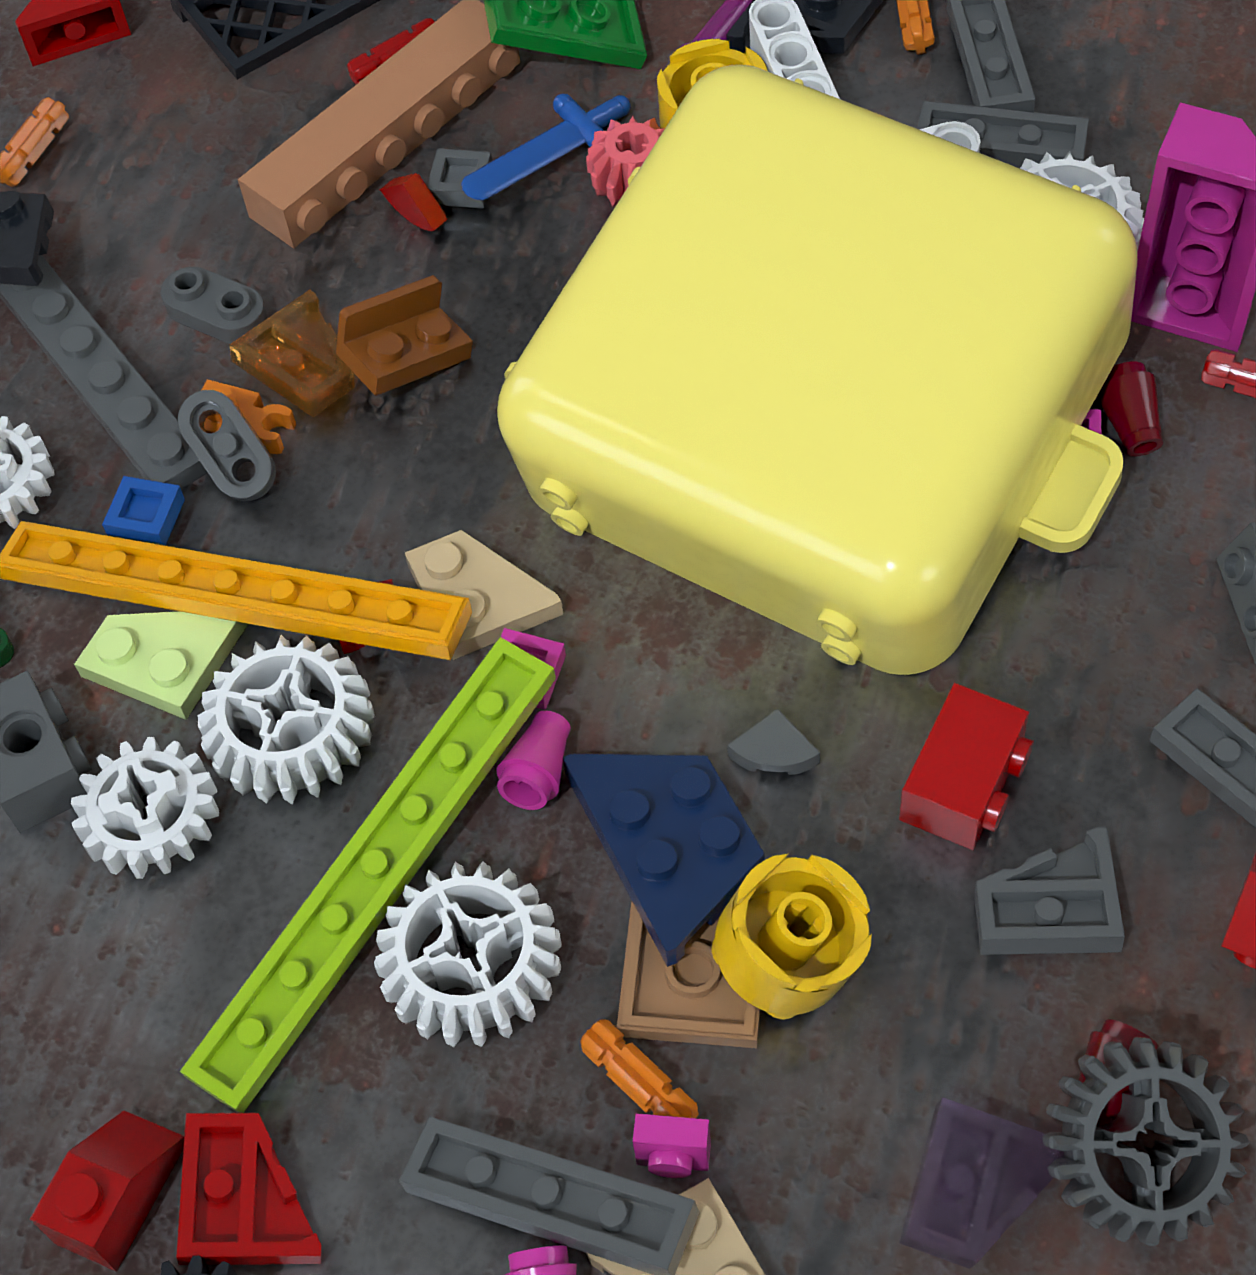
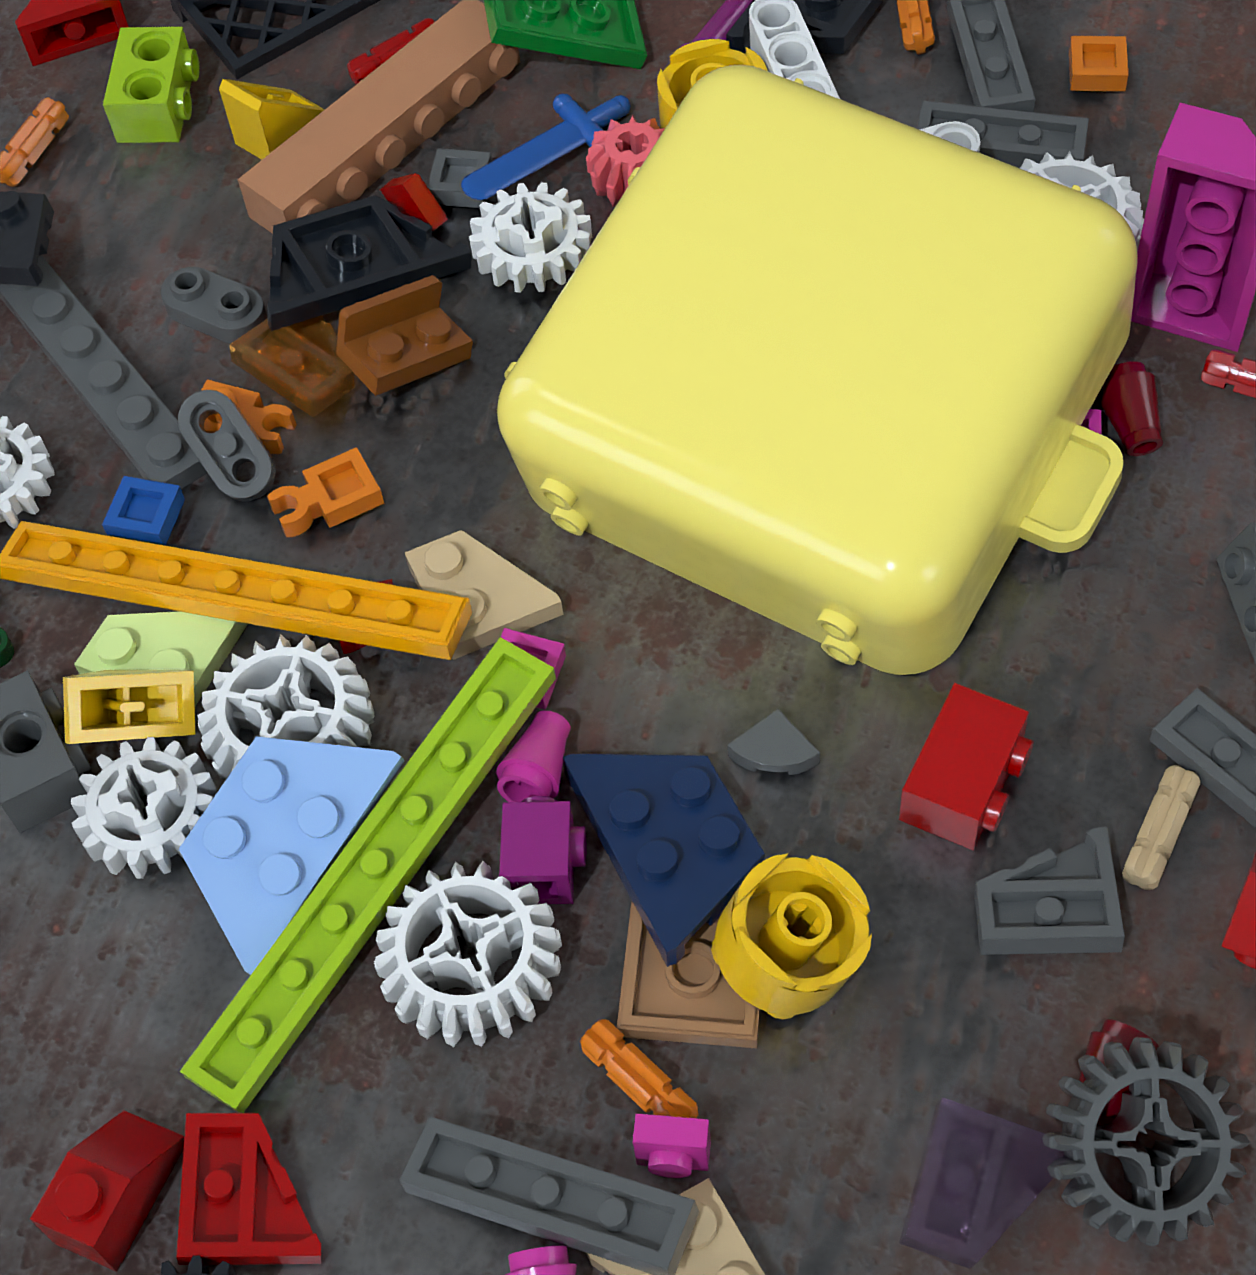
(128, 705): none -> yellow slope
(150, 84): none -> lime brick
(264, 115): none -> yellow slope
(279, 832): none -> light blue wing
(333, 489): none -> orange plate
(351, 256): none -> black wing
(503, 241): none -> white gear
(542, 847): none -> magenta brick
(1098, 63): none -> orange plate
(1161, 827): none -> tan axle

